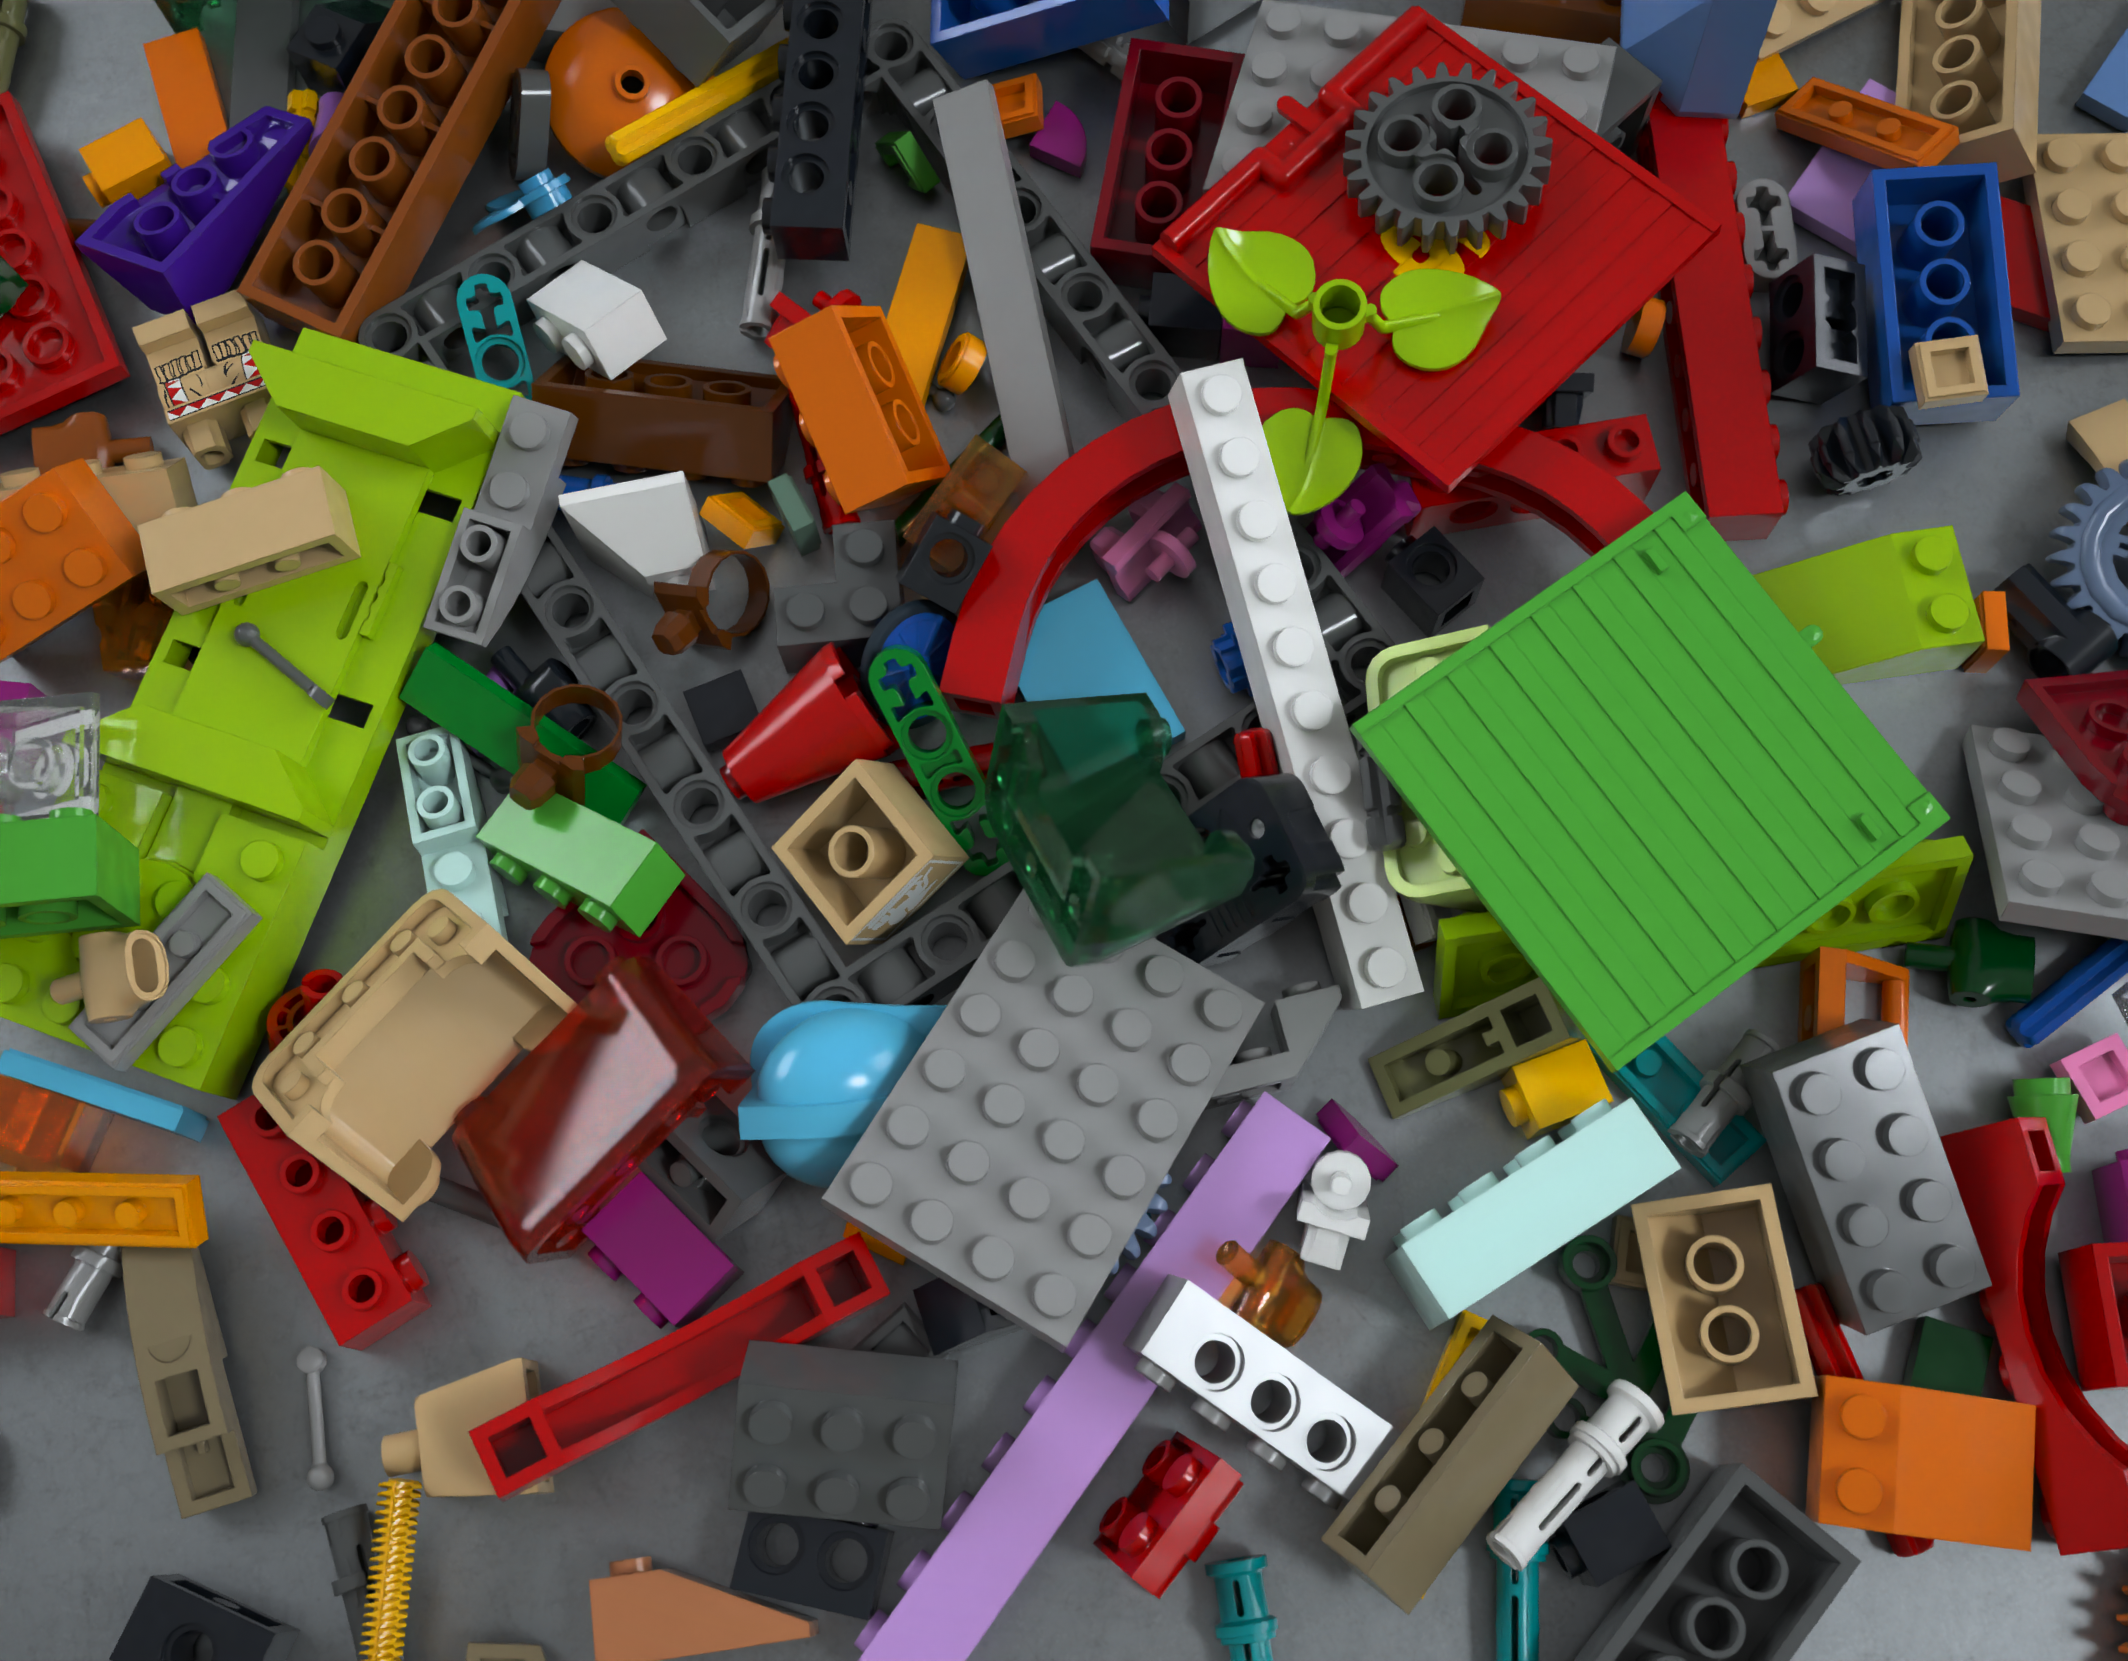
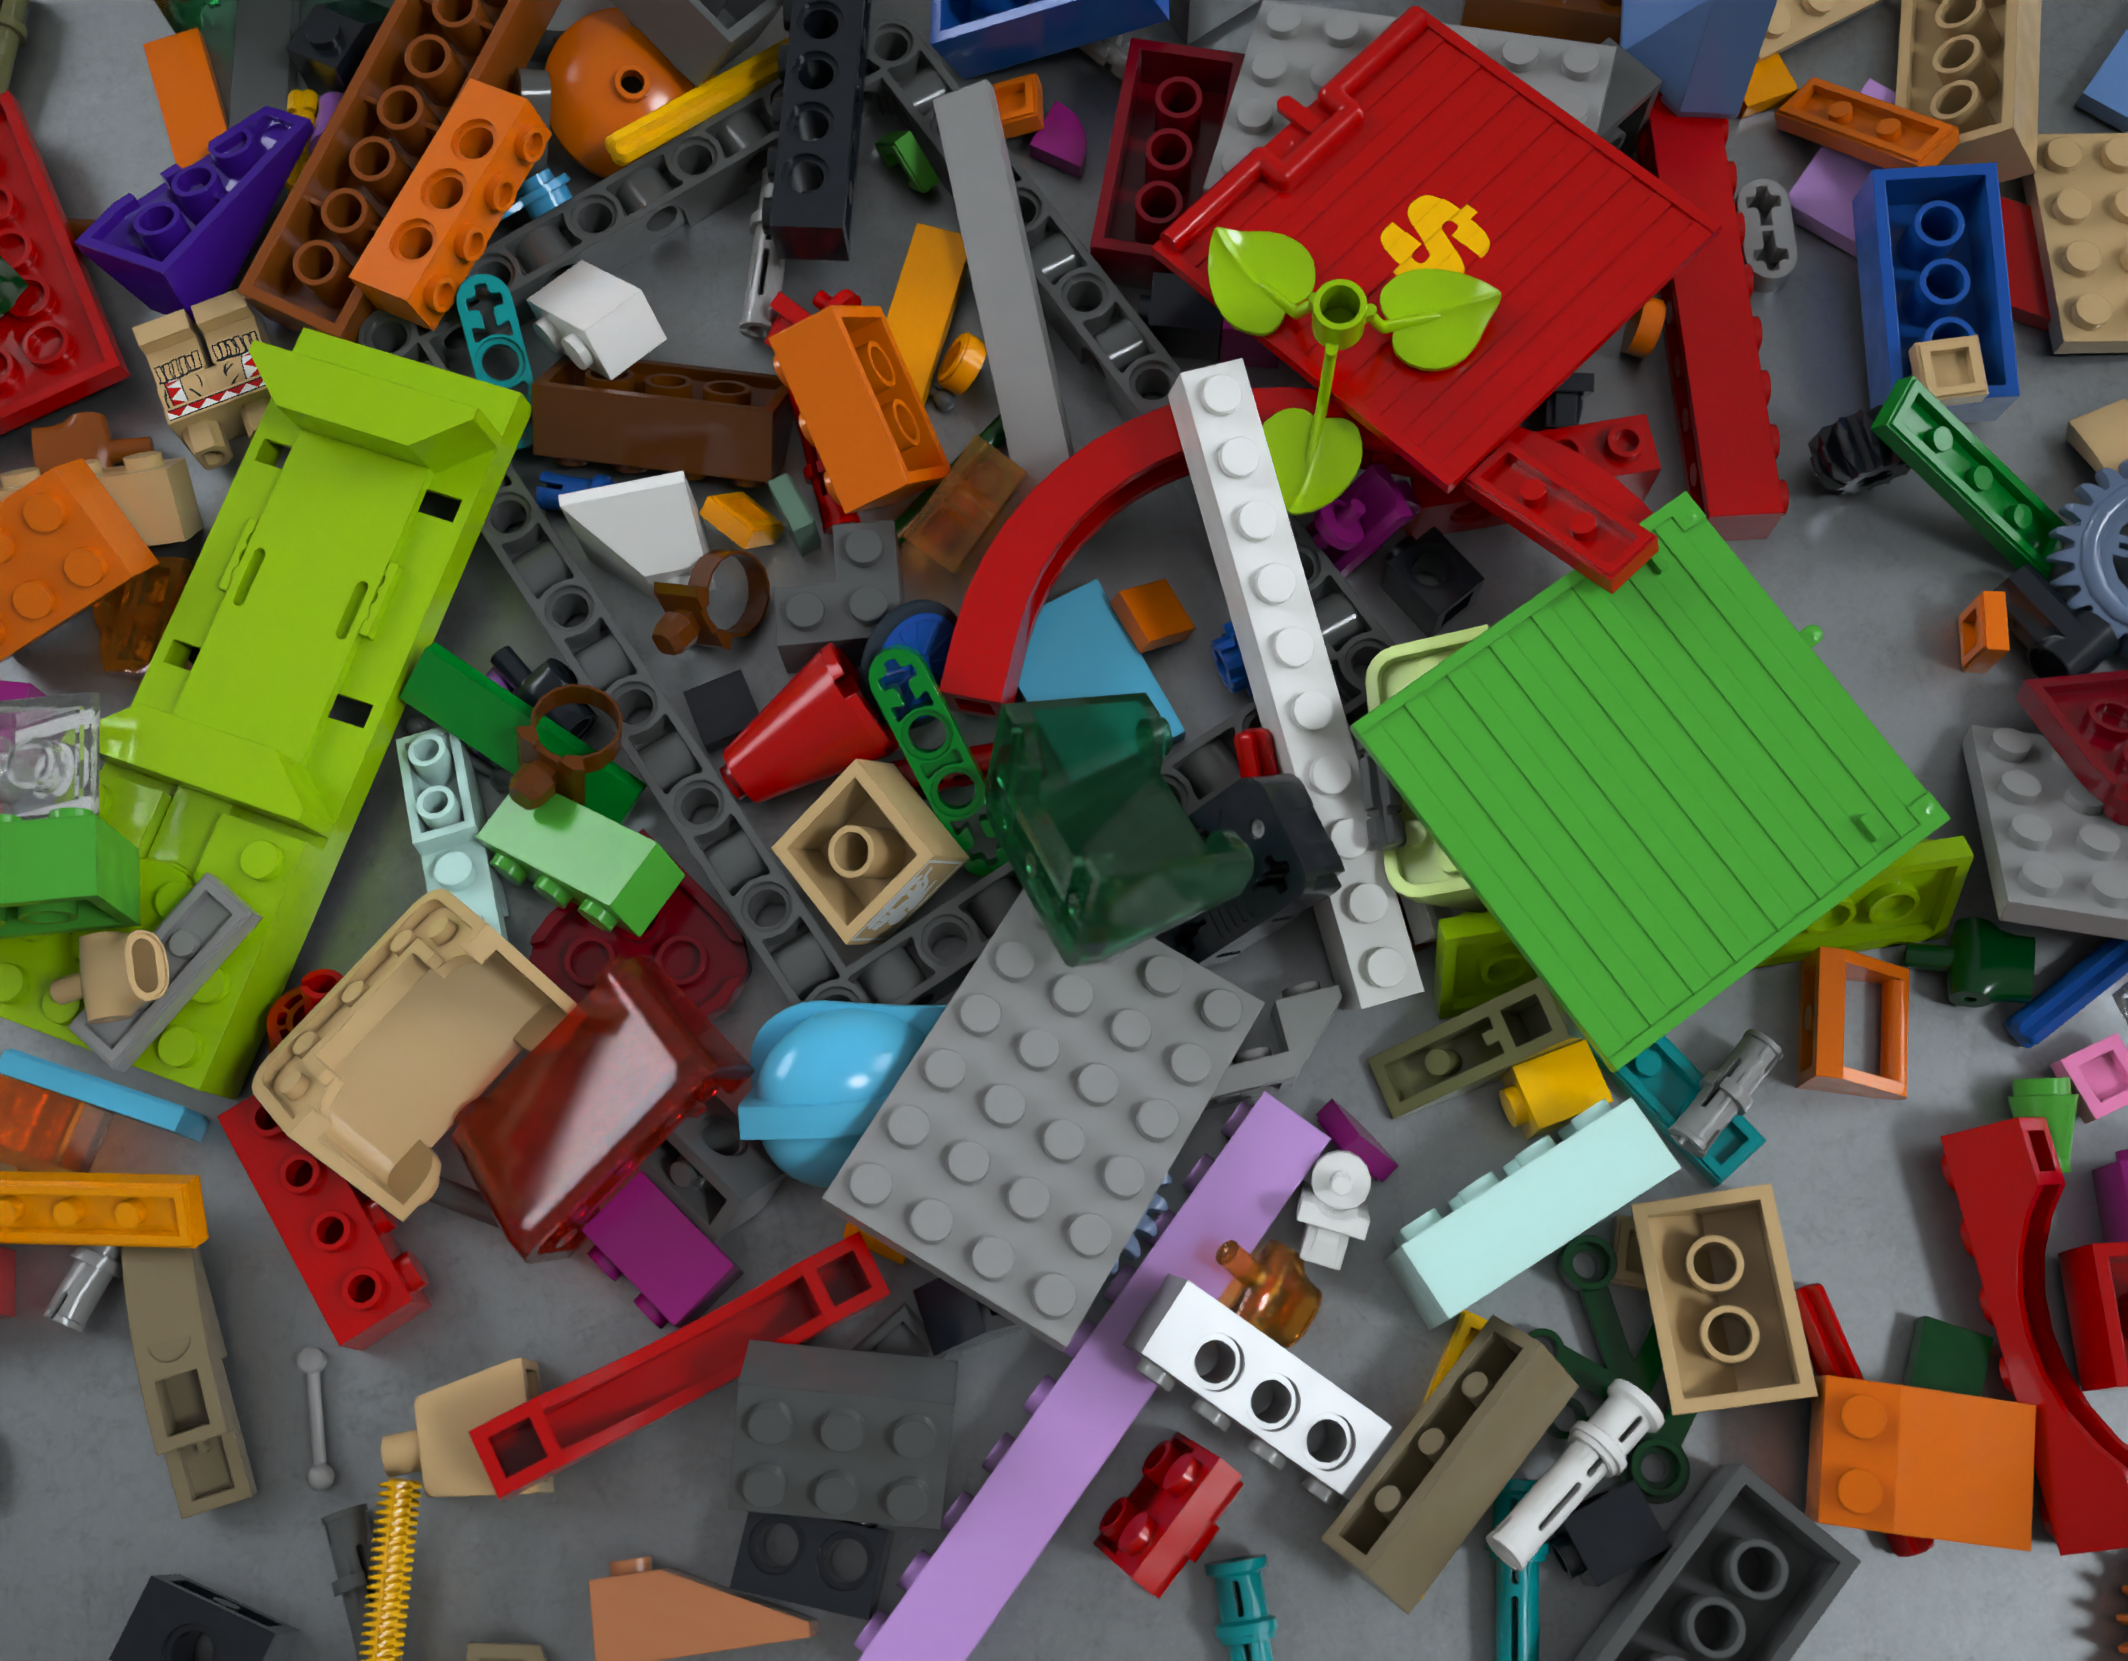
(124, 163): light orange brick -> none
(248, 540): tan brick -> none
(249, 636): dark grey hinge -> none
(451, 204): none -> orange brick
(508, 526): light grey slope -> none
(951, 587): black brick -> none
(1152, 615): none -> orange tile
(1153, 545): bright pink hips -> none
(1468, 127): dark grey gear -> none
(1560, 516): none -> red tile
(1818, 329): black brick -> none
(1866, 1174): dark grey brick -> none
(1883, 605): lime slope -> none
(1968, 475): none -> green tile

